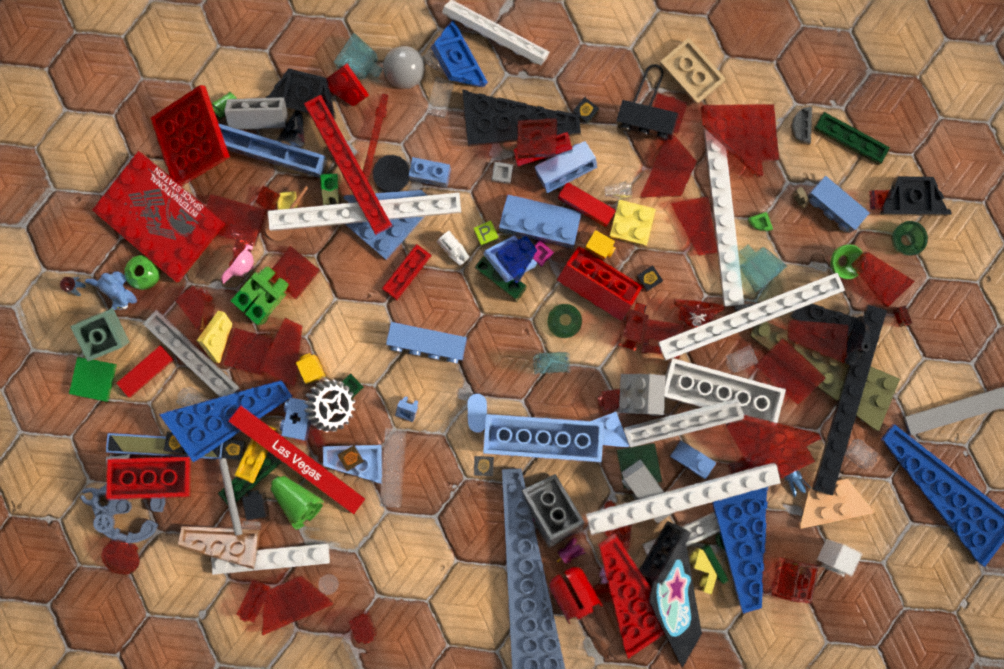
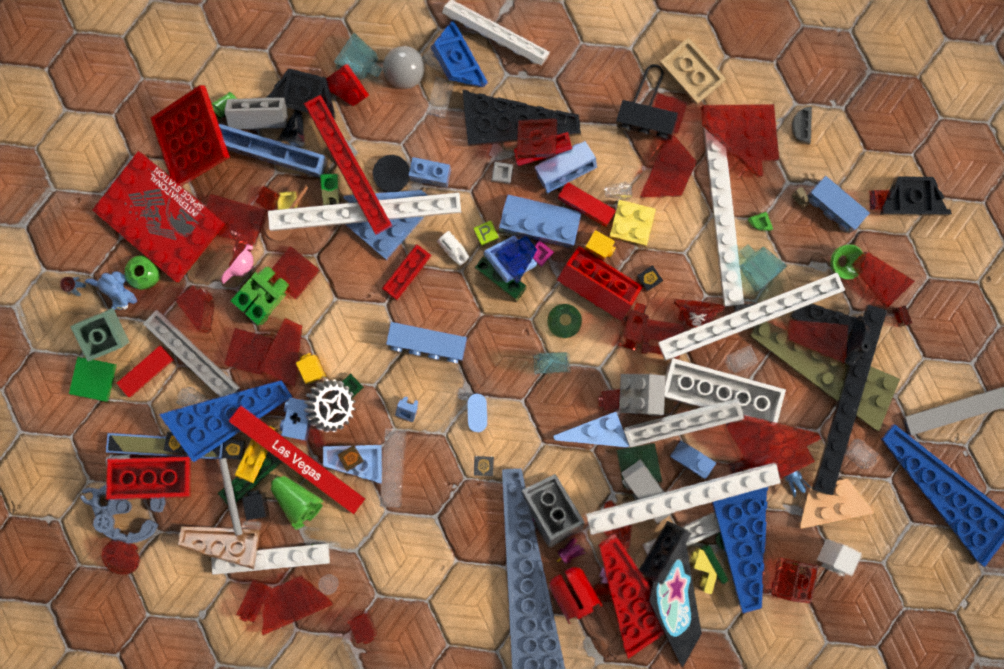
(215, 336): light yellow wing -> none
(380, 113): clear red bar -> none
(543, 438): light blue brick -> none
(586, 110): black tile -> none
(698, 224): clear red wing -> none
(790, 371): clear red plate -> none
(851, 138): dark green tile -> none
(918, 237): clear green piece -> none

